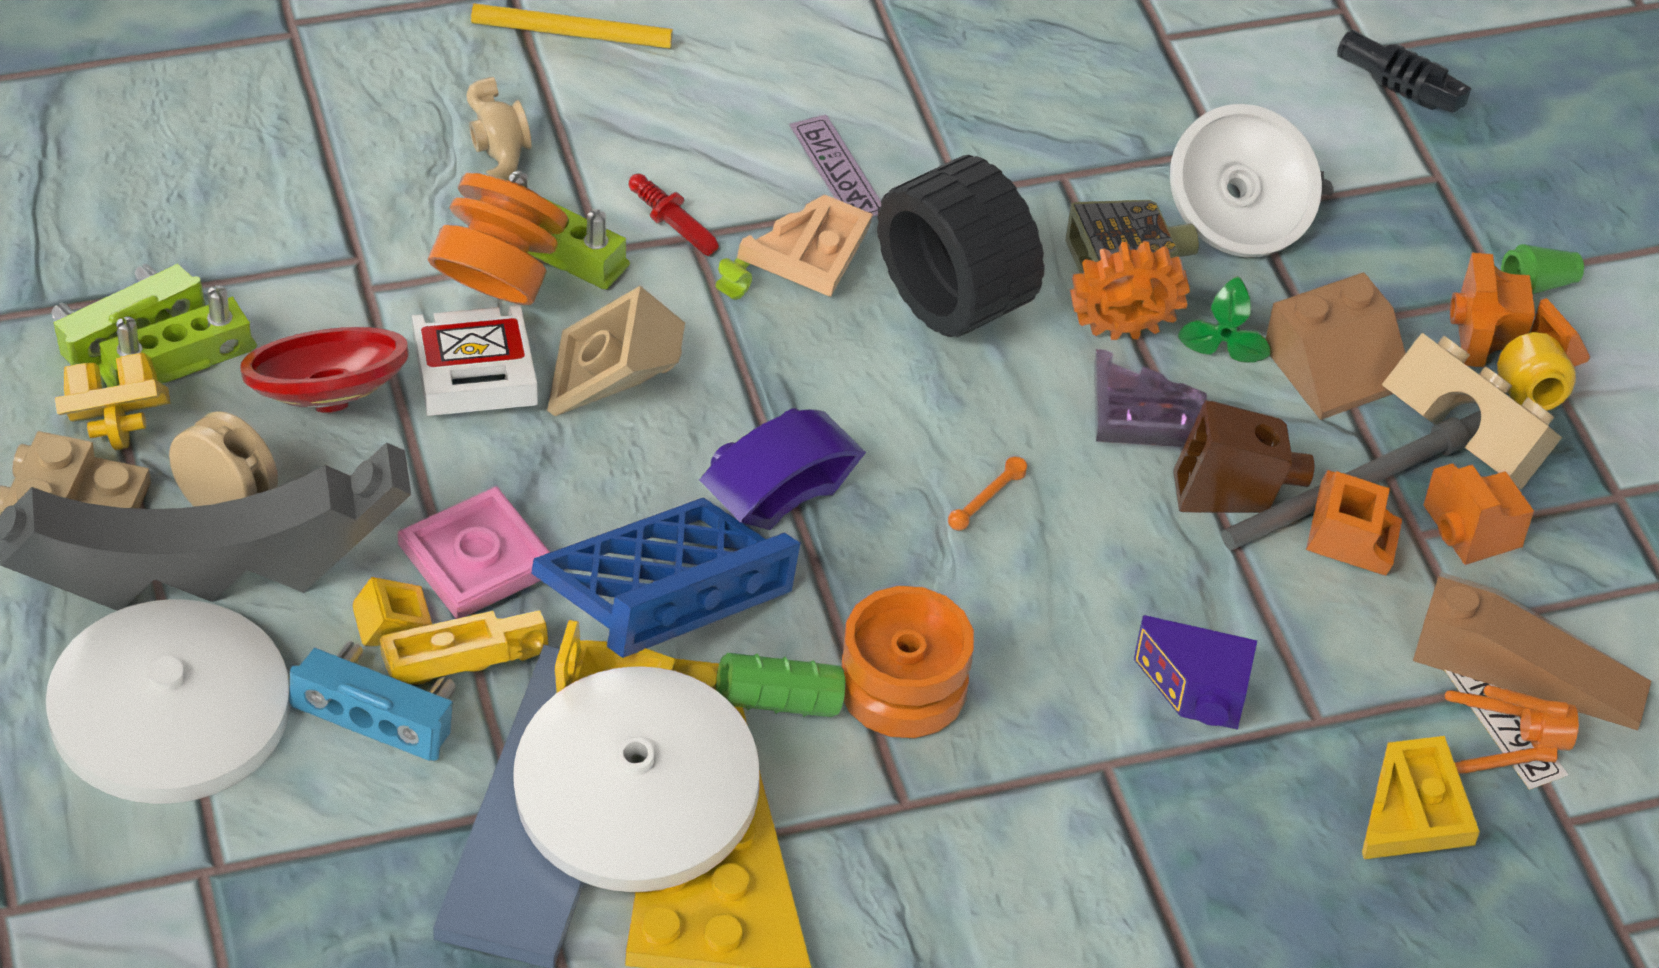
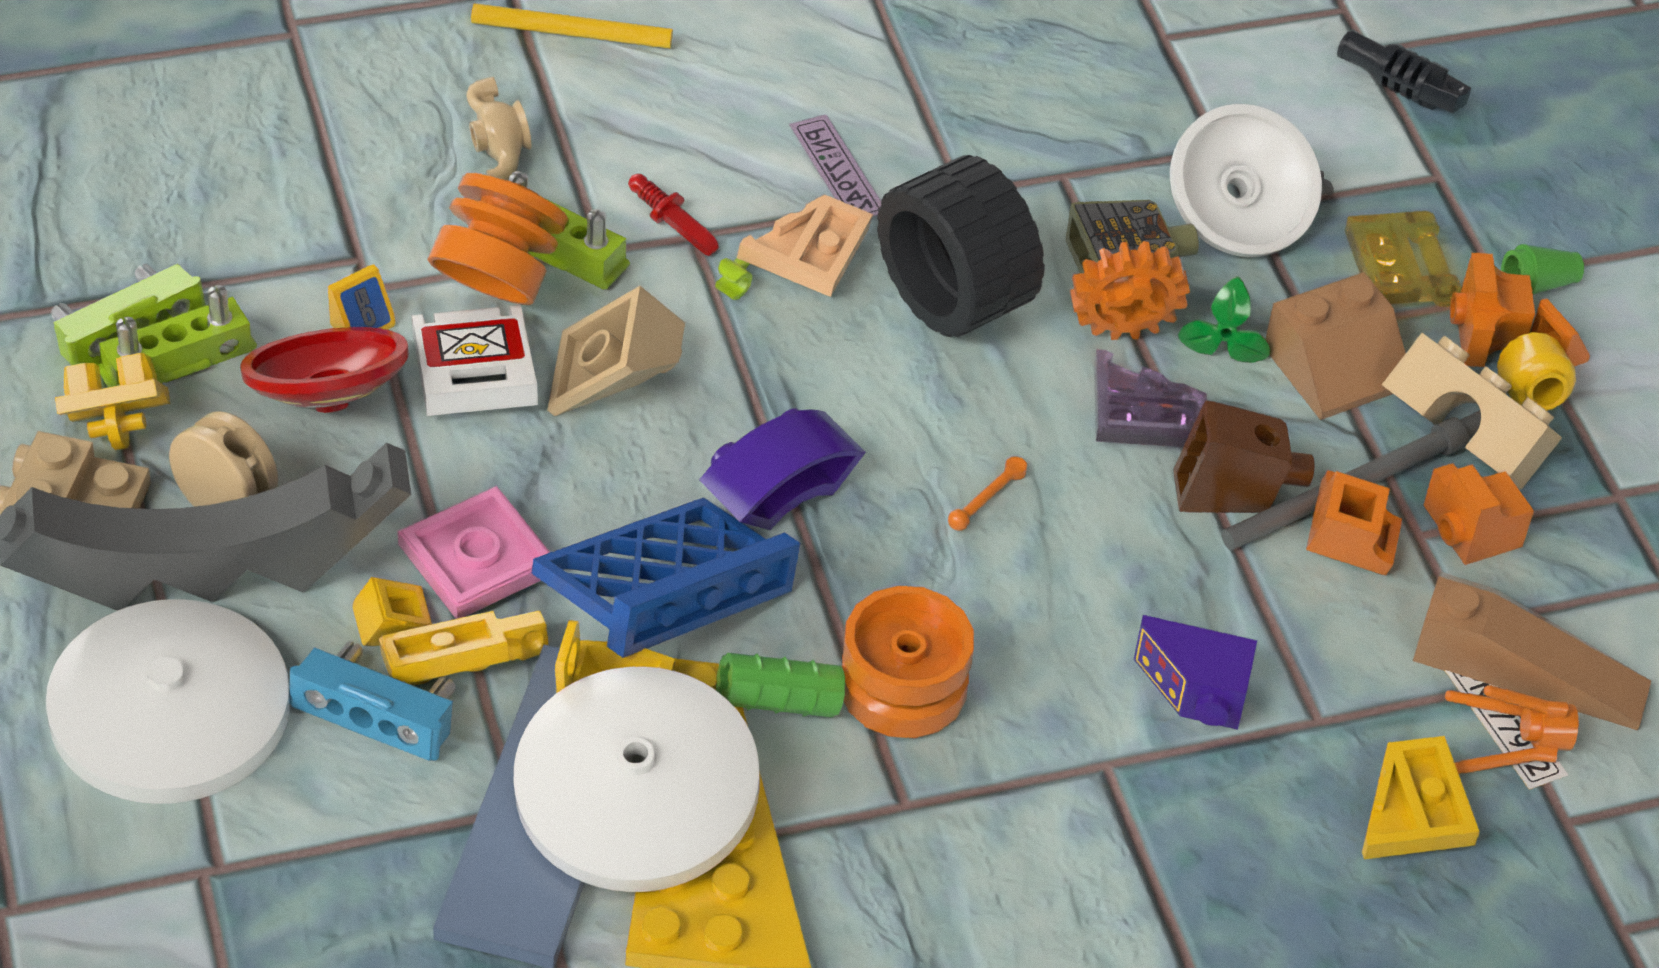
(360, 301): none -> slope
(1386, 257): none -> clear yellow plate

